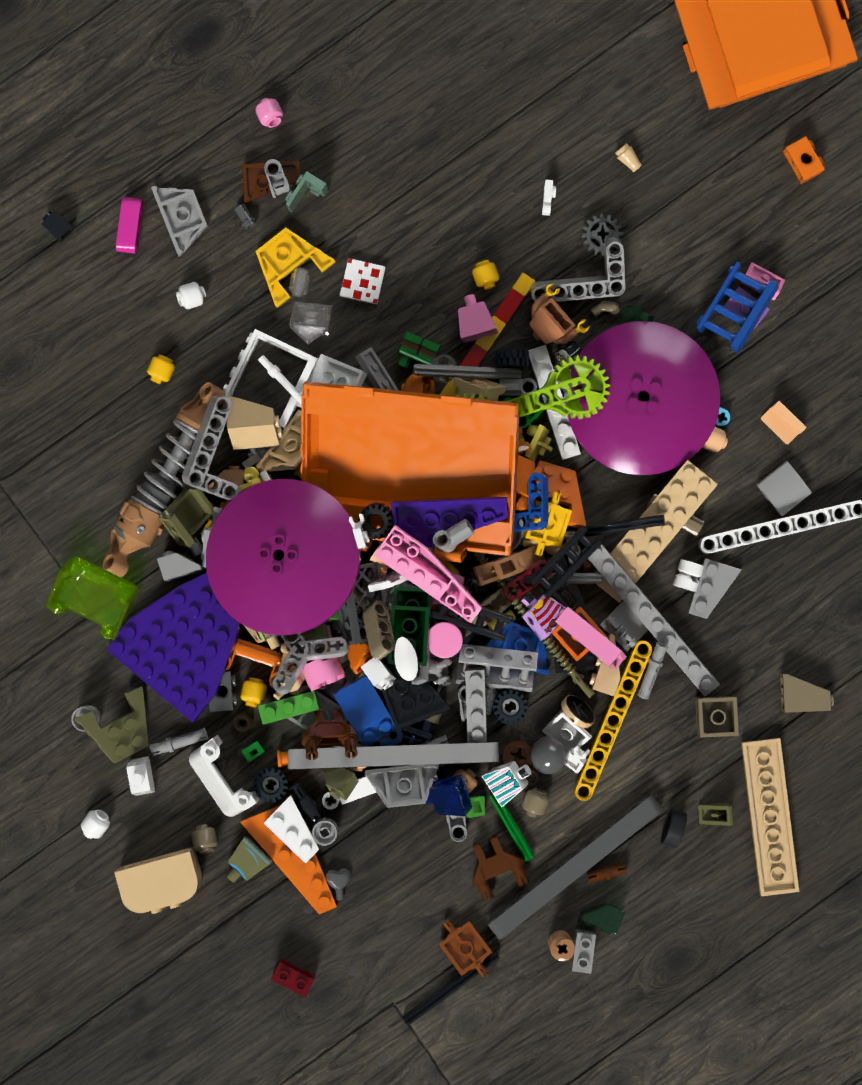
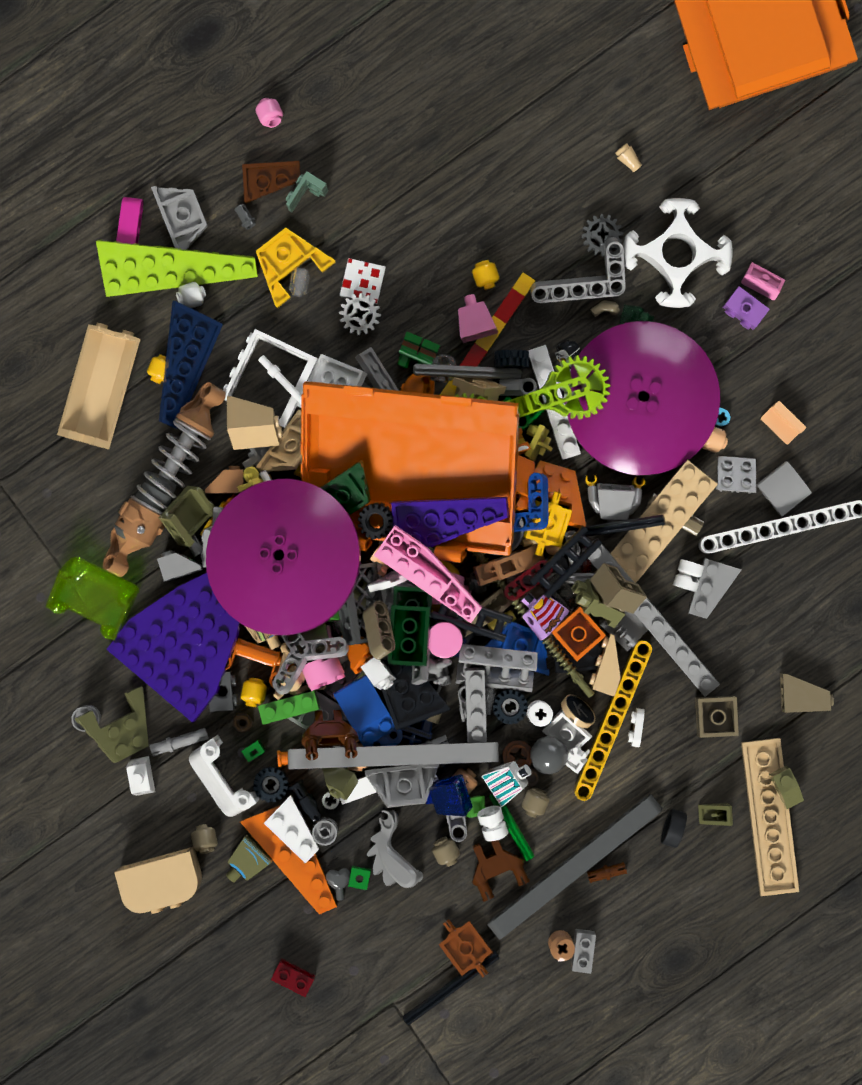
(56, 225): black brick -> none
(95, 824): white head -> none
(98, 386): none -> tan panel
(151, 268): none -> lime wing
(188, 350): none -> dark blue wing
(201, 470): light grey beam -> none
(277, 182): light grey piece -> none
(310, 320): clear slope -> none
(350, 488): none -> dark green wing
(357, 305): none -> white gear
(360, 536): white plate -> none
(364, 872): none -> green piece
(388, 860): none -> light grey animal
(405, 659): white arm -> none
(446, 851): none -> dark tan head
(454, 535): light grey piece -> none
(493, 825): none -> white wheel
(544, 718): none -> white piece
(549, 193): white plate -> none
(551, 322): nougat torso -> none
(590, 638): bright pink slope -> none
(592, 602): none -> olive hips
(605, 916): clear green slope -> none
(614, 500): none -> light grey torso
(616, 590): none -> dark tan brick
(635, 735): none -> white plate
(654, 665): light grey pin -> none
(680, 230): none -> white piece
(736, 474): none -> light grey hinge
(746, 323): blue fence -> none
(787, 787): none -> olive slope
(802, 170): orange brick -> none

